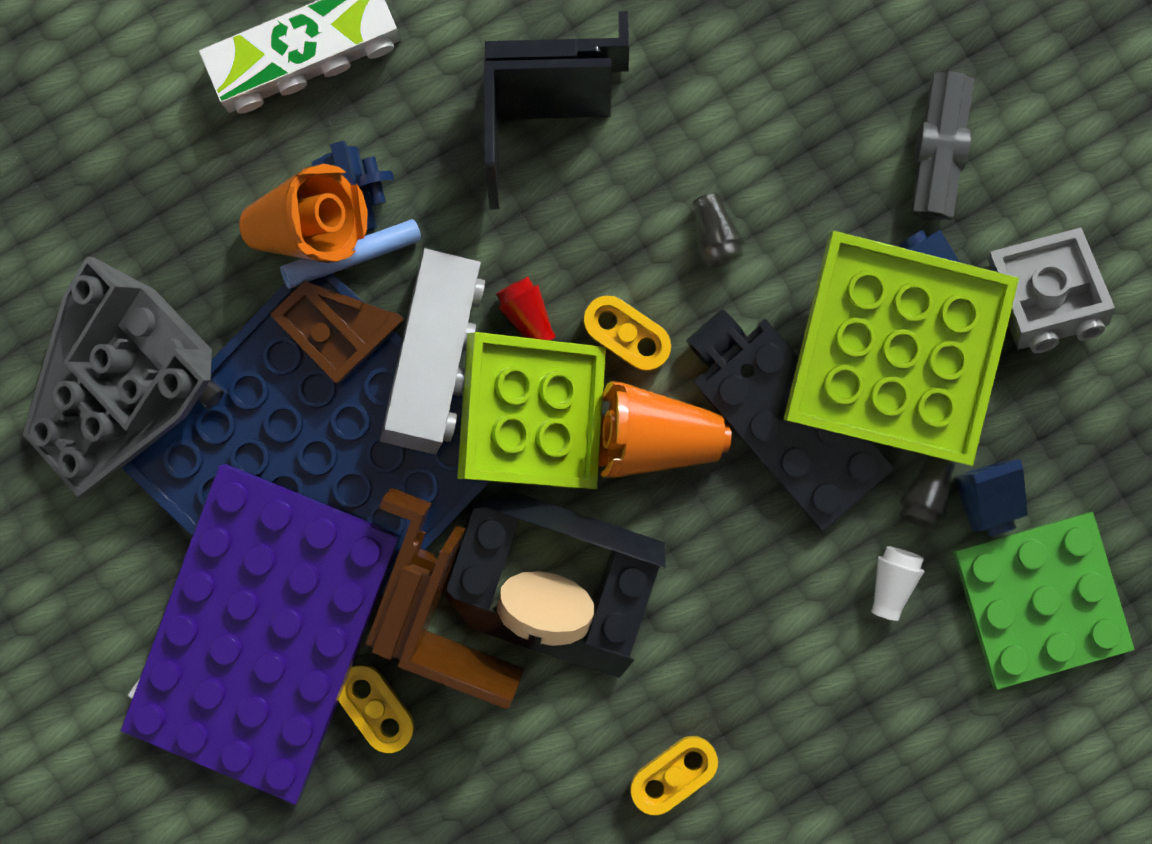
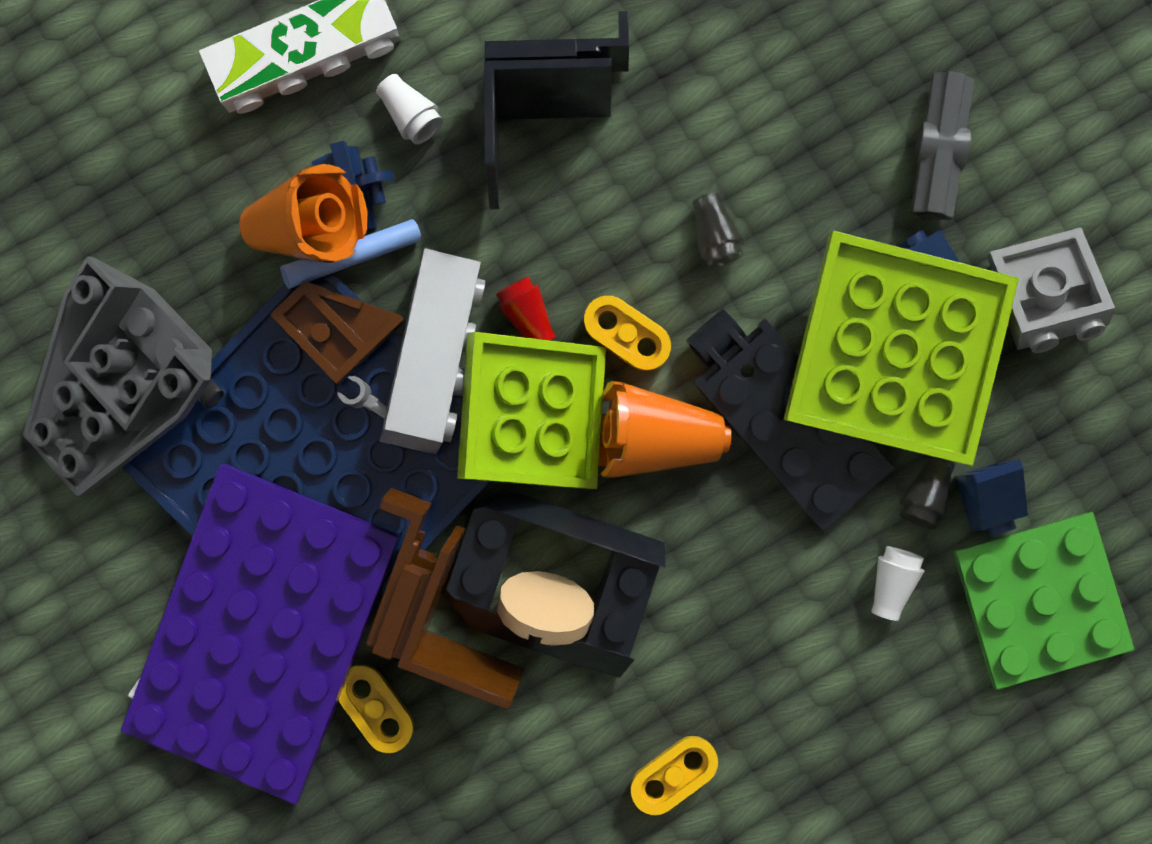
(364, 399): none -> light grey hand
(411, 112): none -> white cone

